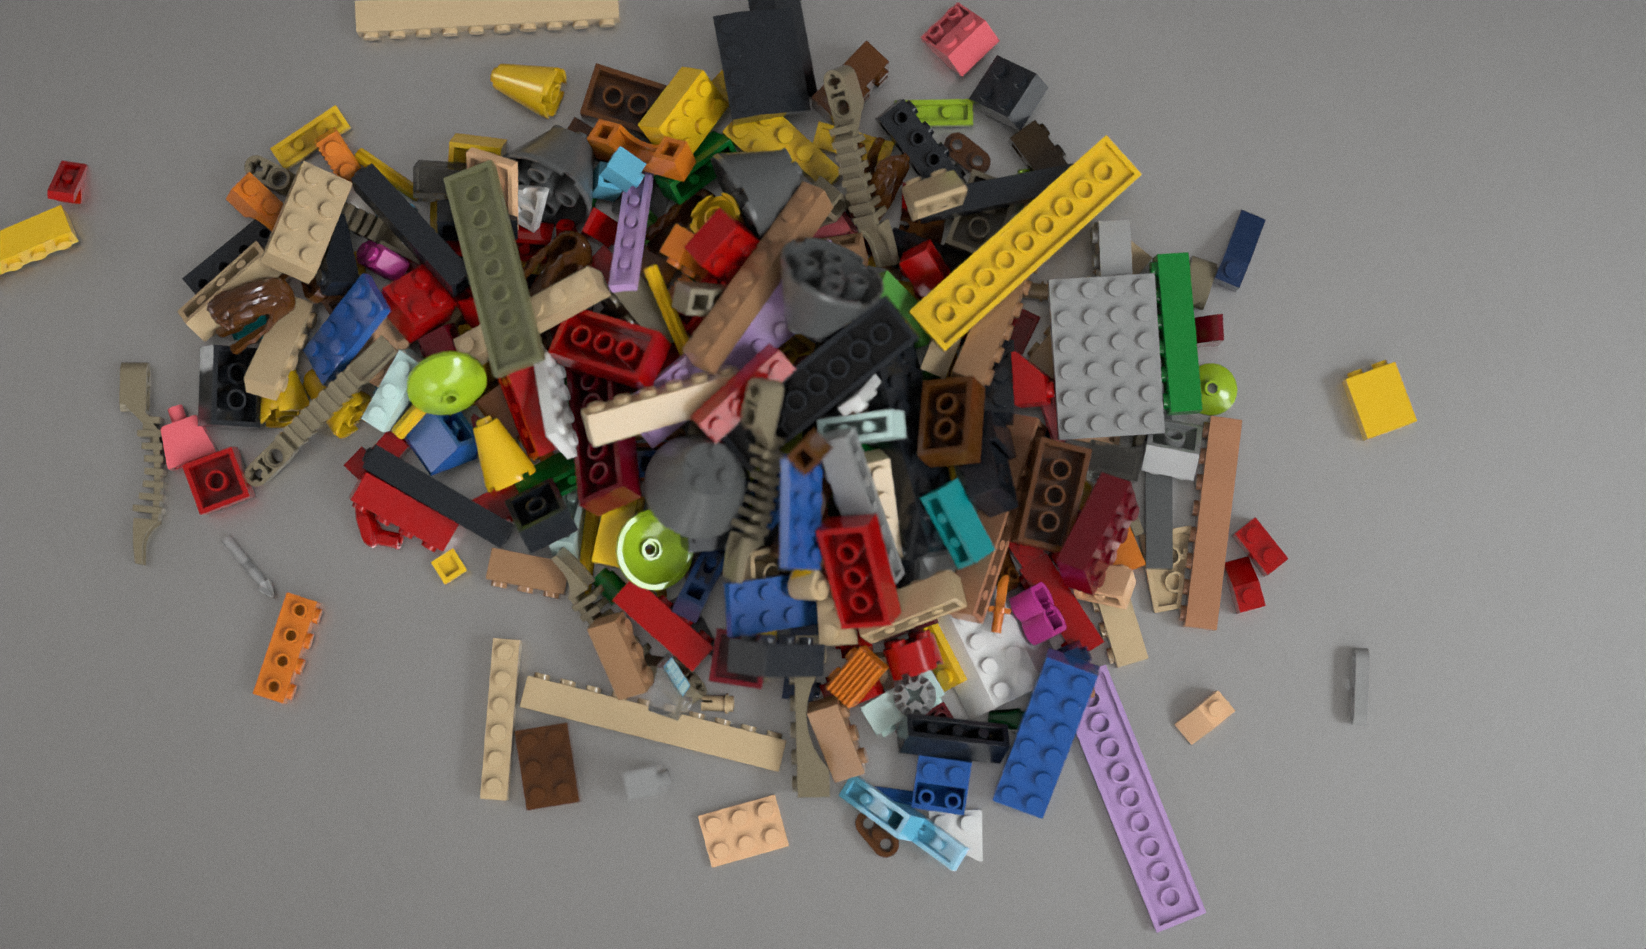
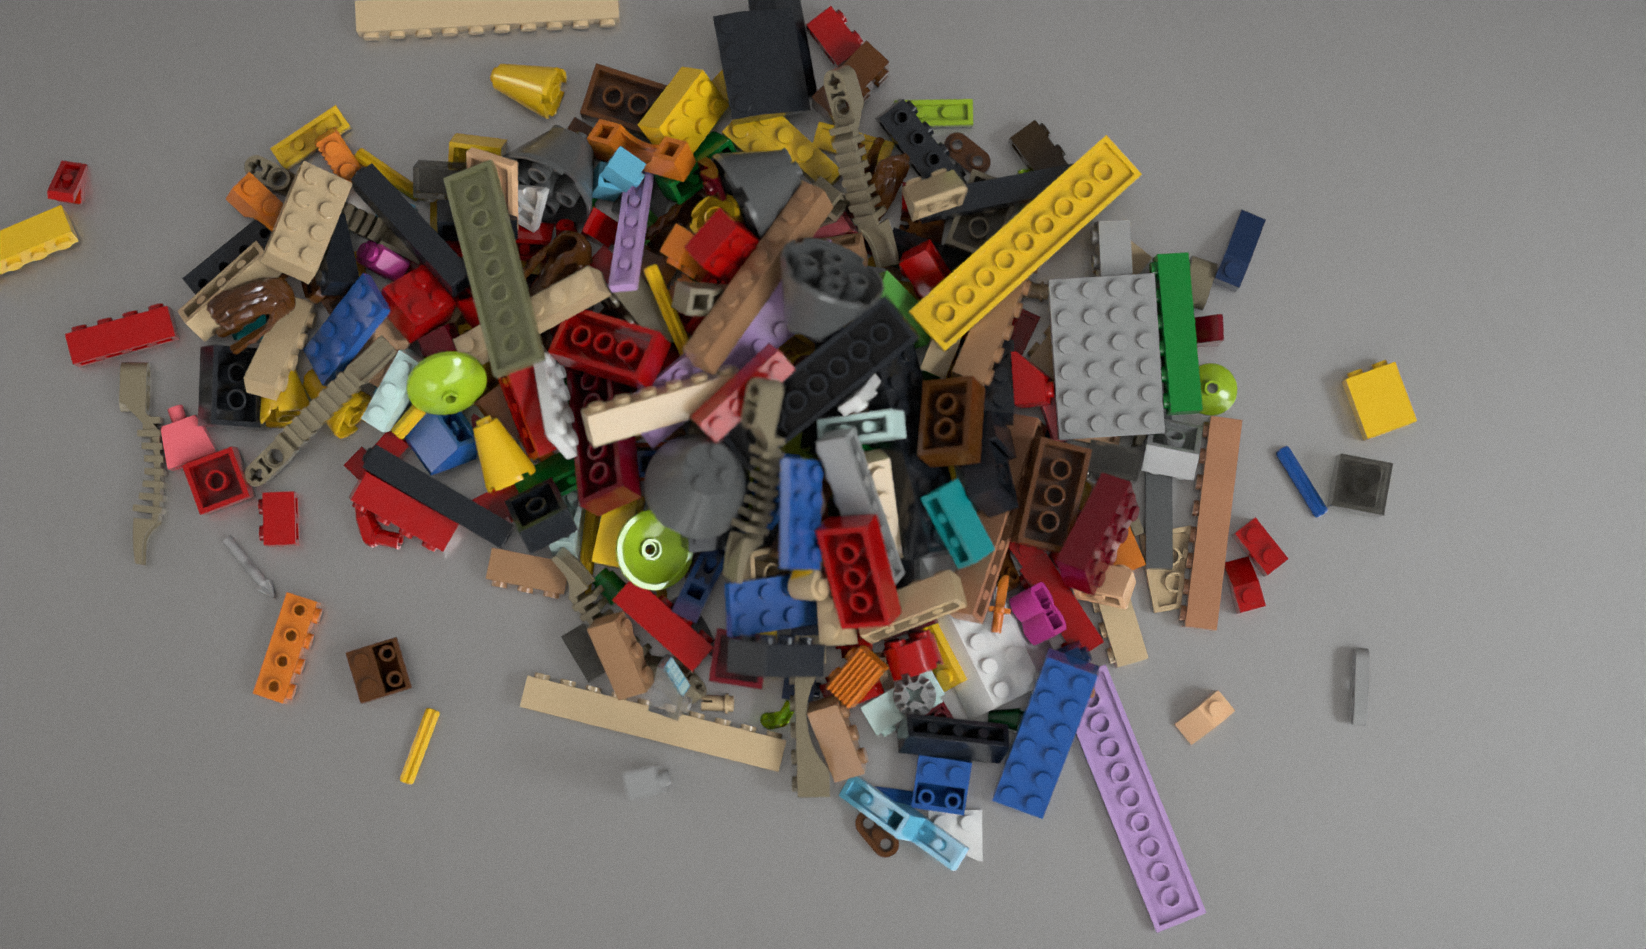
(122, 336): none -> red brick
(279, 519): none -> red brick
(378, 670): none -> reddish brown slope
(419, 746): none -> yellow axle
(449, 566): yellow plate -> none
(501, 719): tan brick -> none
(548, 766): reddish brown brick -> none
(584, 652): none -> clear smoke brick
(711, 179): none -> dark red slope
(743, 830): light nougat plate -> none
(777, 719): none -> clear neon green arm
(809, 452): reddish brown brick -> none
(834, 36): none -> red brick
(960, 38): coral slope -> none
(1008, 92): black brick -> none
(1301, 481): none -> blue axle
(1360, 485): none -> clear smoke brick

